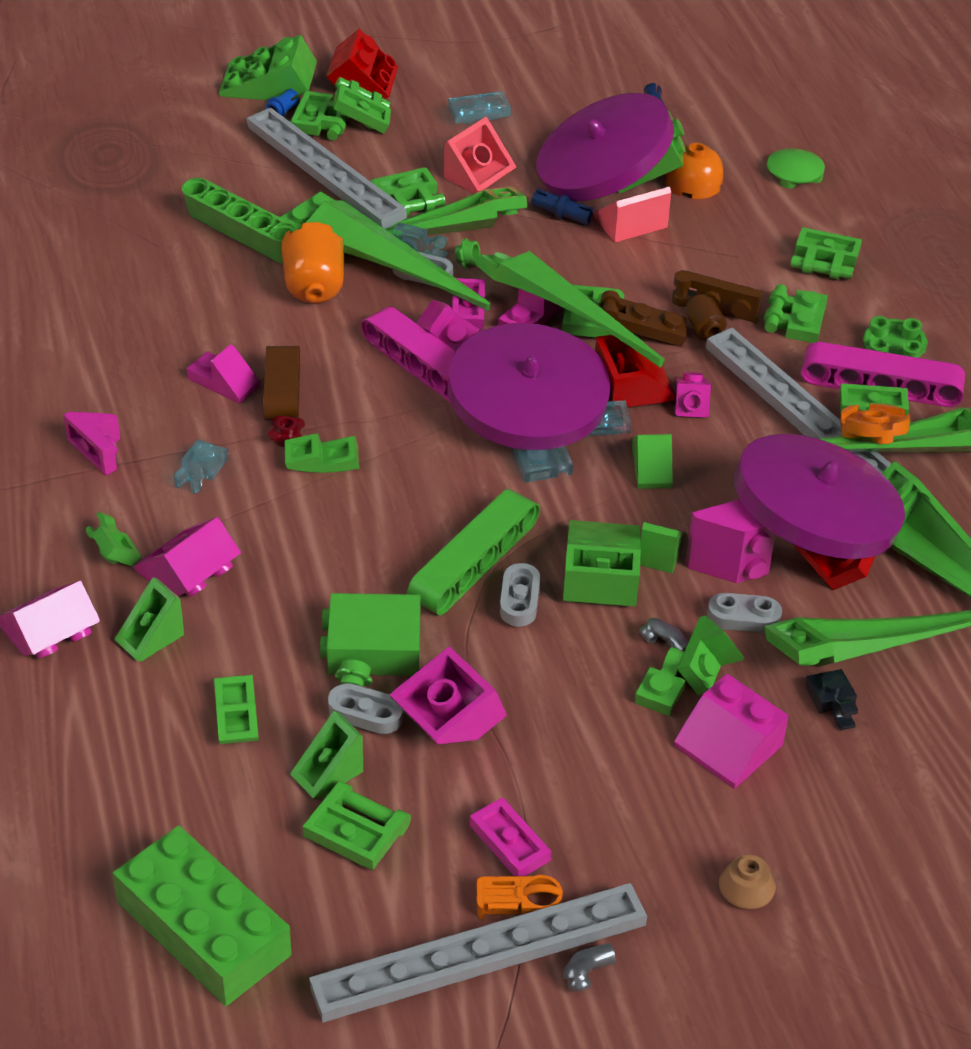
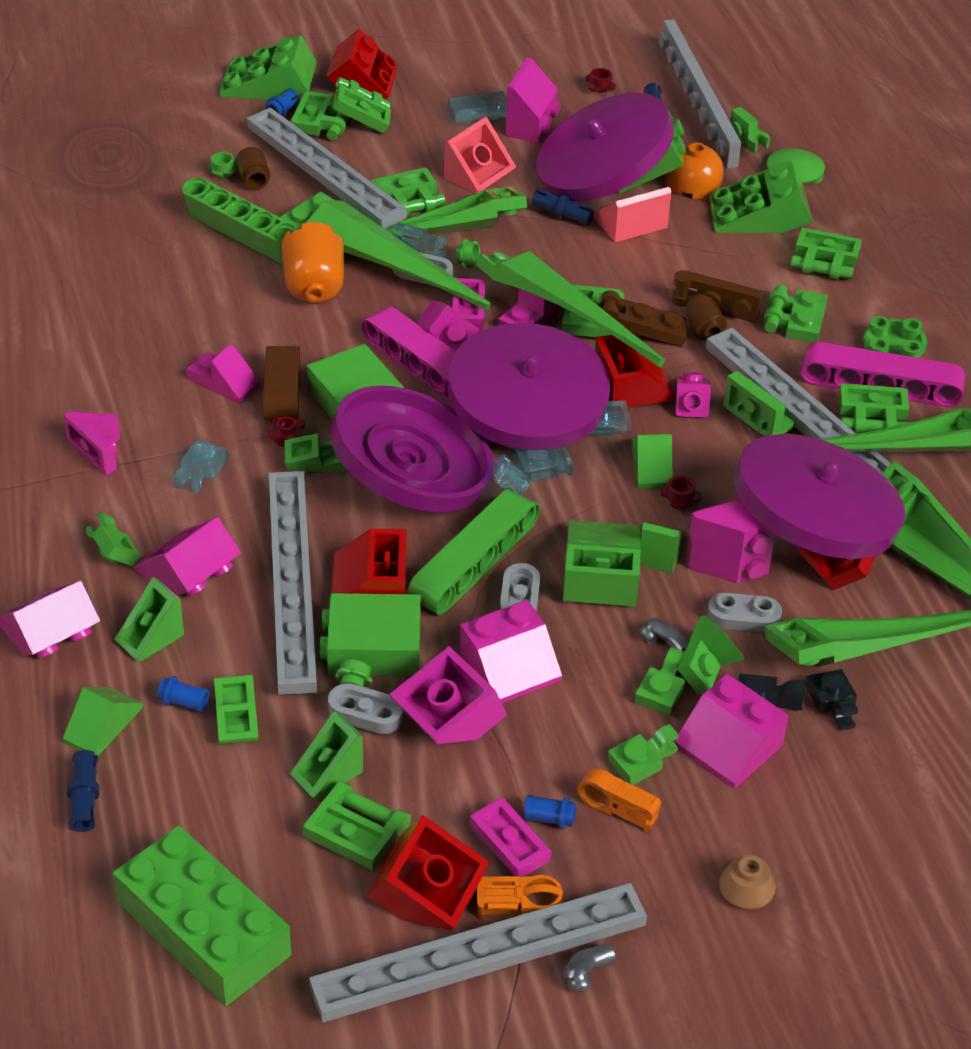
(83, 791): none -> dark blue pin
(99, 718): none -> bright green slope
(182, 694): none -> blue pin
(222, 164): none -> bright green plate
(253, 168): none -> reddish brown brick
(292, 584): none -> light grey plate
(344, 373): none -> bright green brick
(372, 563): none -> red slope
(411, 449): none -> magenta container
(428, 876): none -> red slope
(510, 475): none -> clear light blue plate
(510, 650): none -> slope
(530, 103): none -> dark pink slope
(550, 811): none -> blue pin
(600, 80): none -> dark red plate
(619, 798): none -> orange piece
(641, 758): none -> bright green plate
(680, 491): none -> dark red plate
(701, 94): none -> light grey plate
(747, 131): none -> bright green plate
(755, 406): none -> bright green bracket
(762, 203): none -> bright green slope
(786, 696): none -> black plate
(879, 422): orange plate -> none

